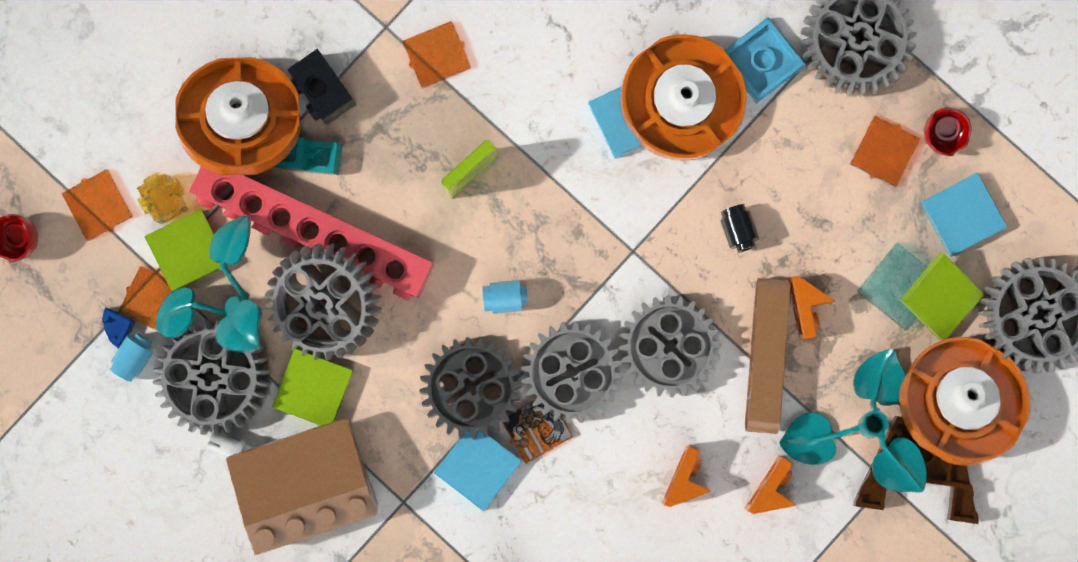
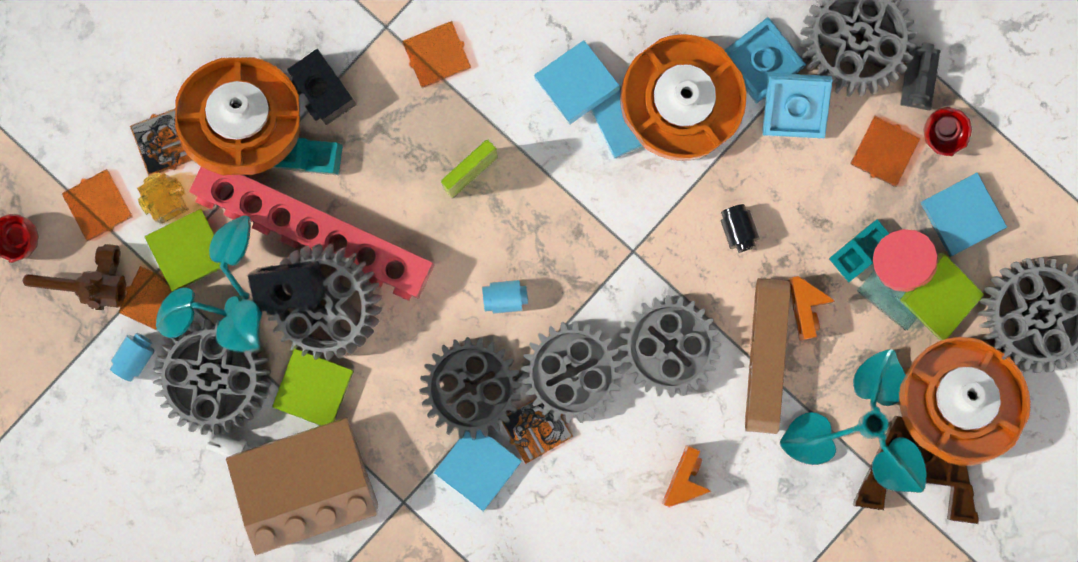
(92, 288): none -> reddish brown piece
(116, 326): blue tile -> none
(159, 143): none -> piece
(303, 278): none -> black brick
(577, 82): none -> medium azure tile
(766, 496): orange slope -> none
(797, 105): none -> medium azure tile
(859, 251): none -> teal slope
(905, 260): none -> coral tile
(920, 77): none -> dark grey hinge

